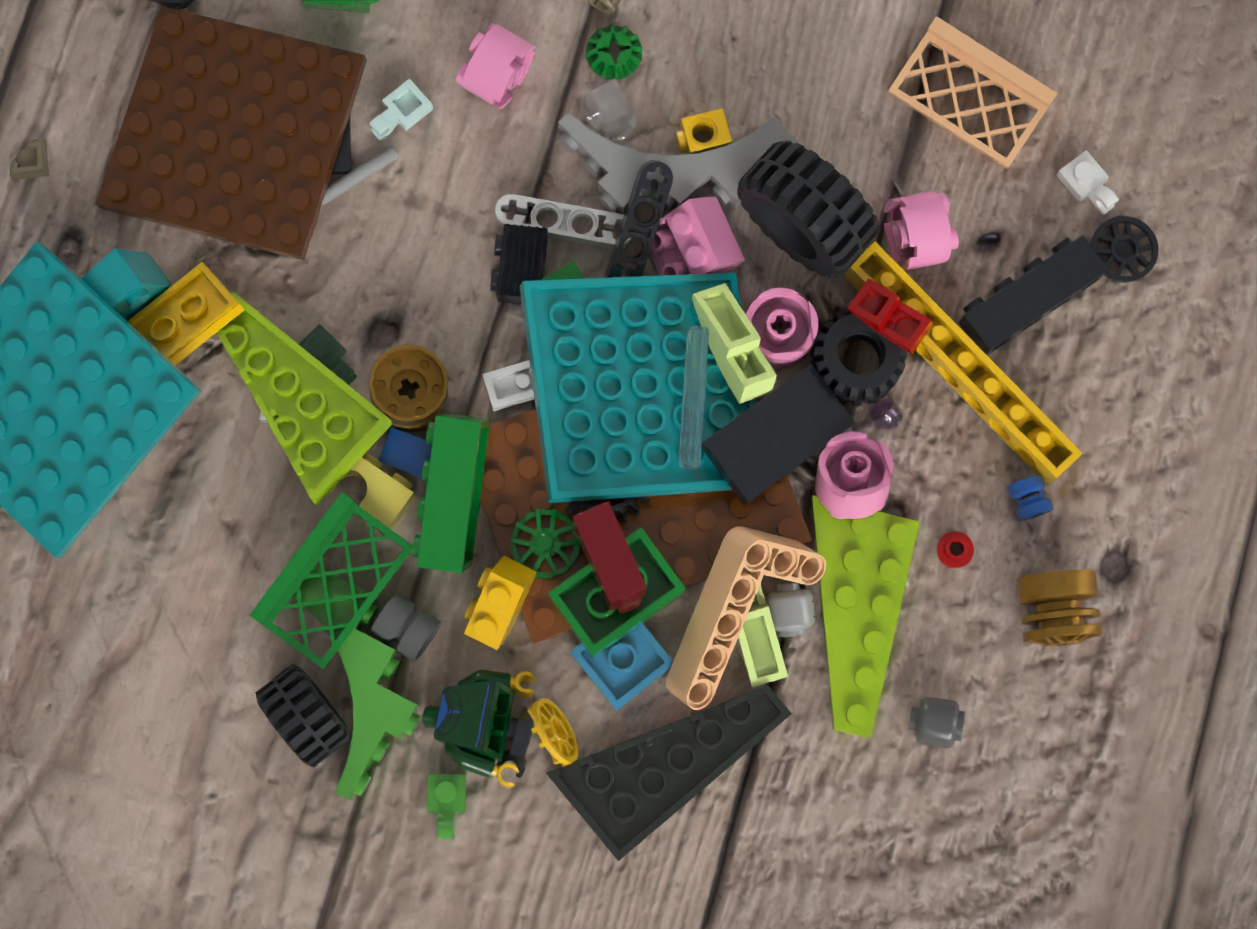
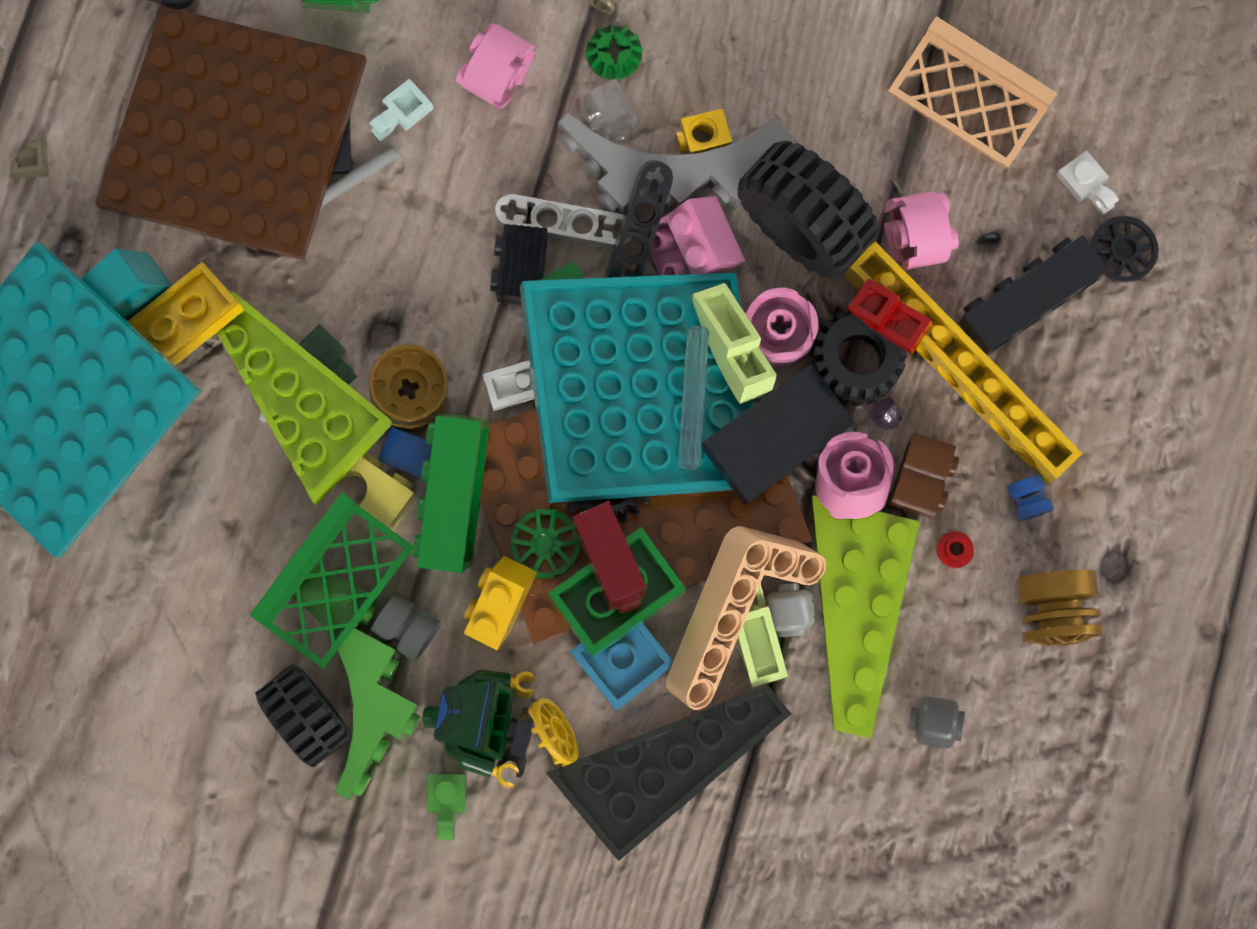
(923, 476): none -> reddish brown brick

